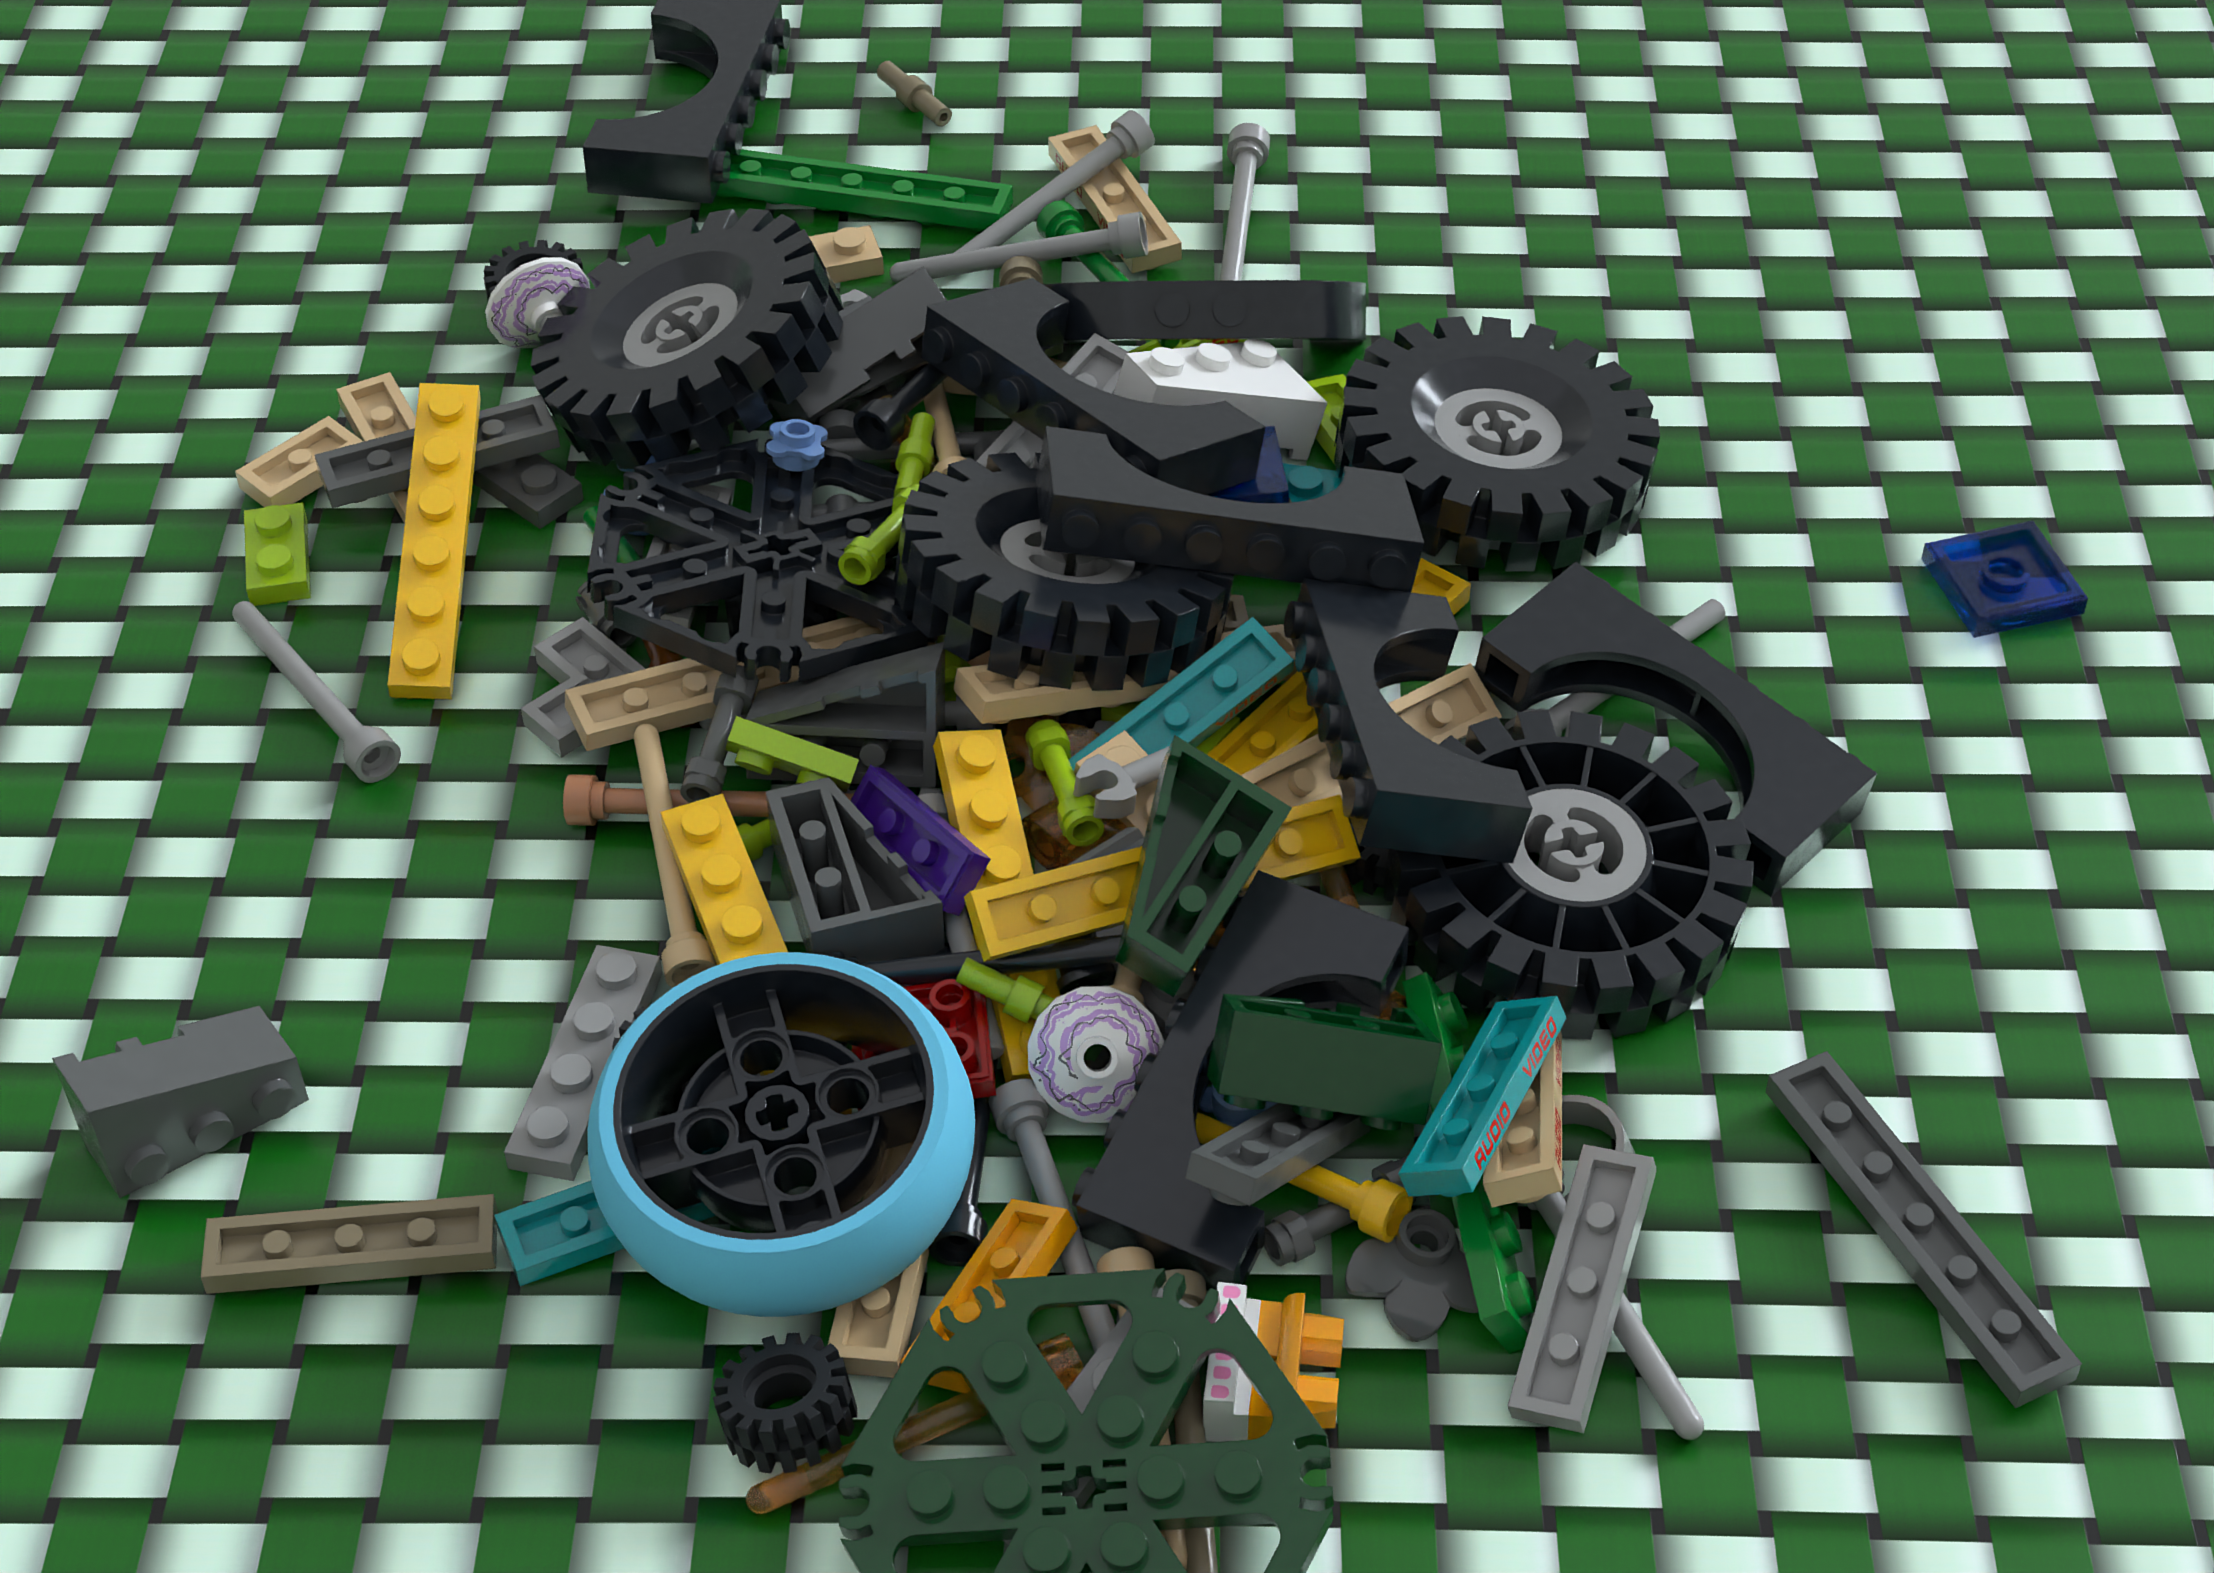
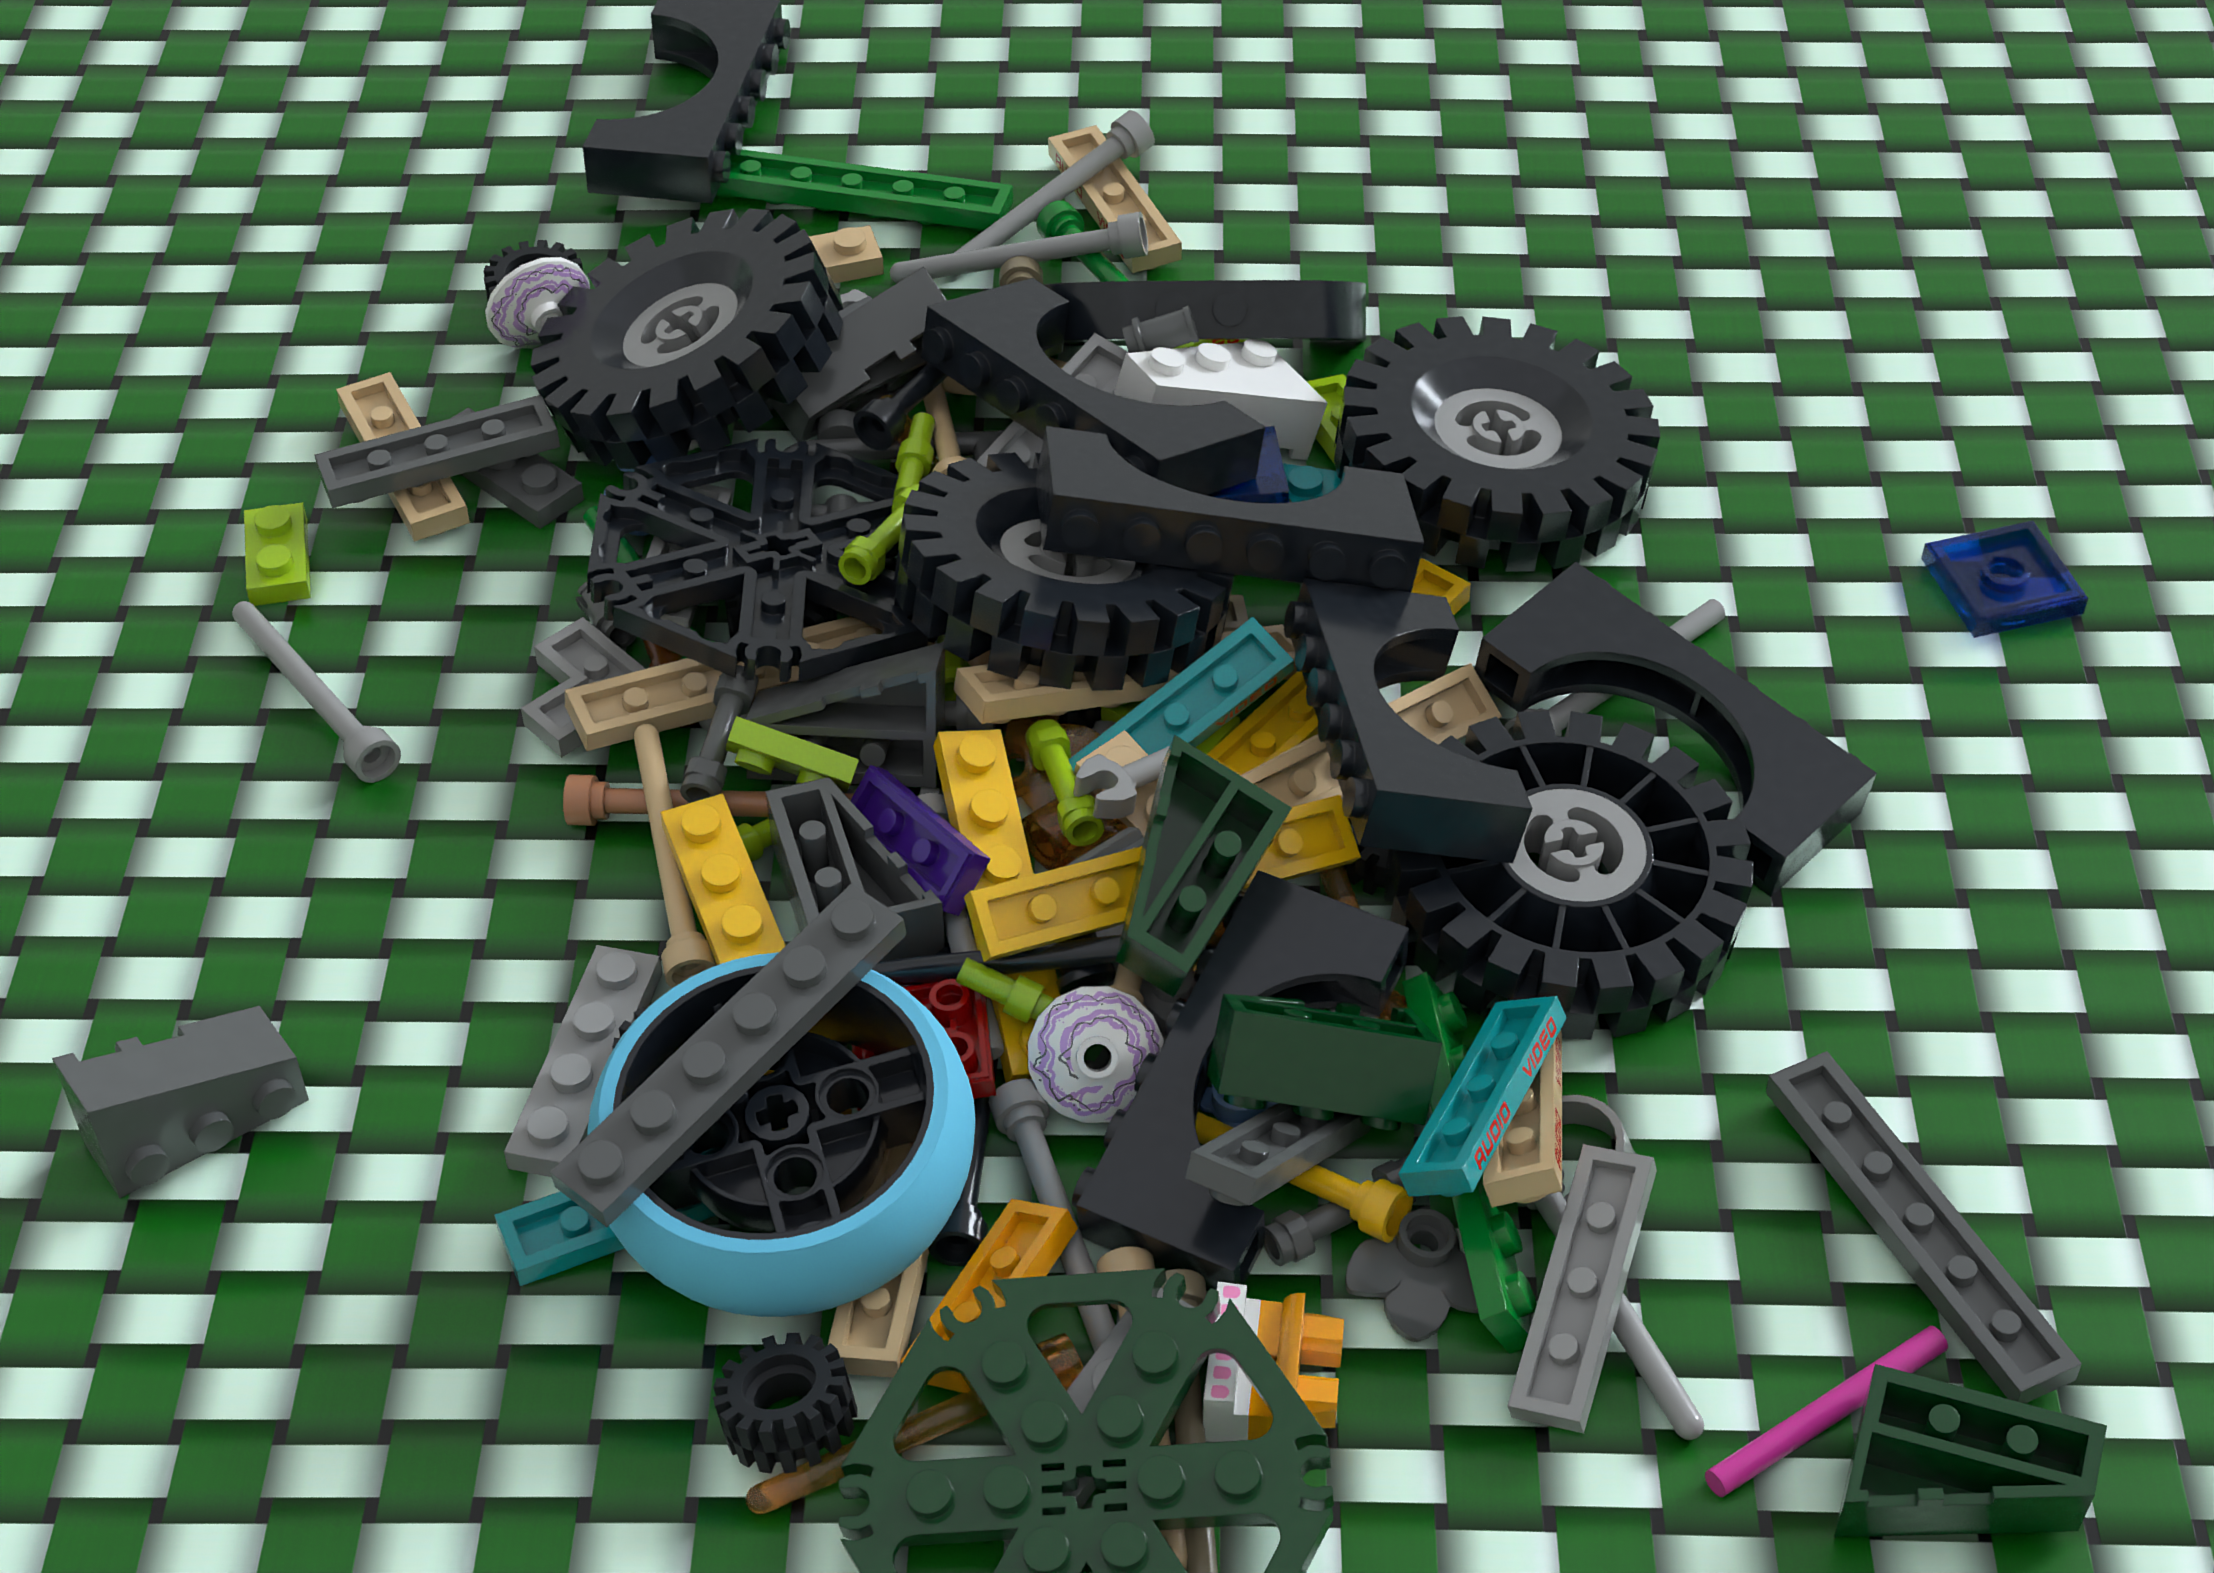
(291, 468): tan plate -> none
(349, 1244): dark tan plate -> none
(434, 542): yellow plate -> none
(727, 1055): none -> dark grey plate
(796, 444): medium blue plate -> none
(914, 93): dark tan bar -> none
(1162, 331): none -> dark grey pin
(1247, 151): light grey piece -> none
(1819, 1414): none -> dark pink bar
(1964, 1463): none -> dark green wedge

